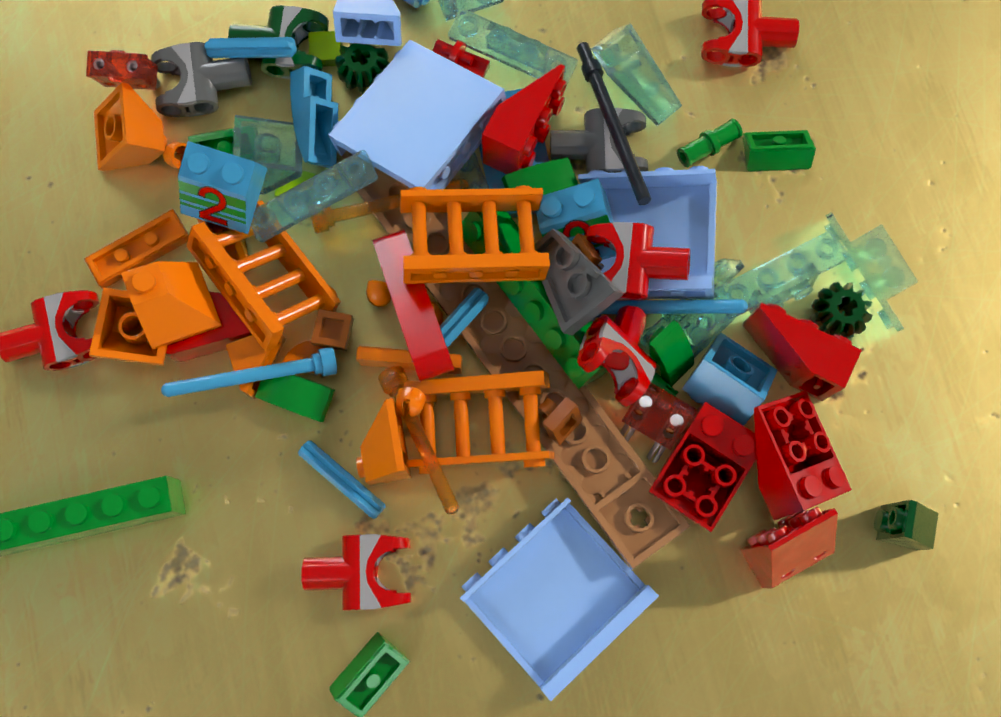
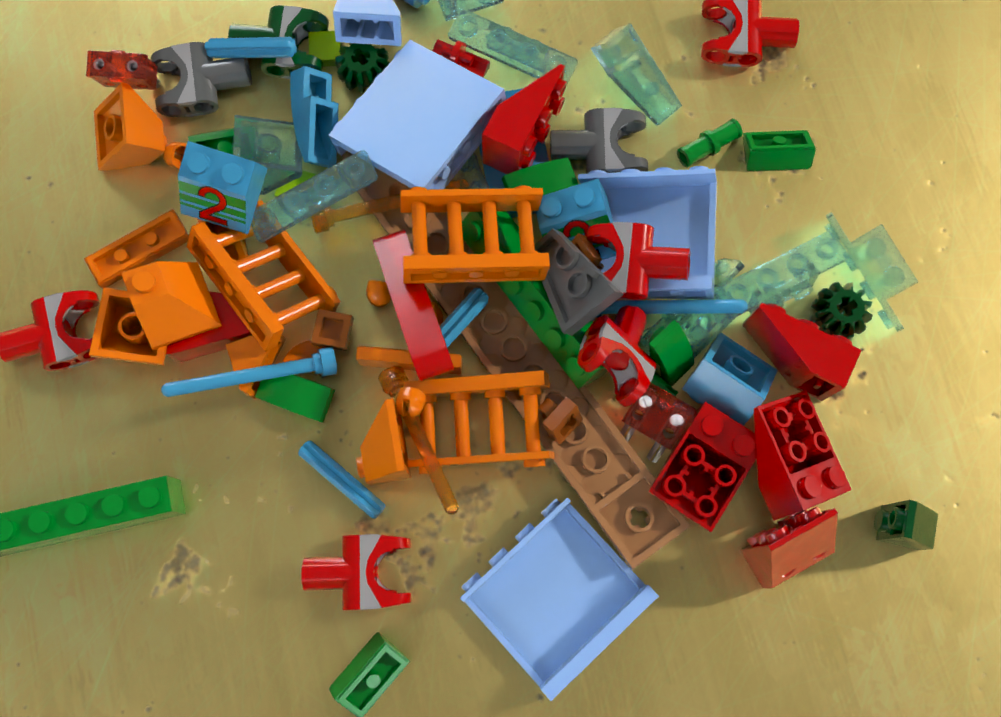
(593, 73): black bar -> none

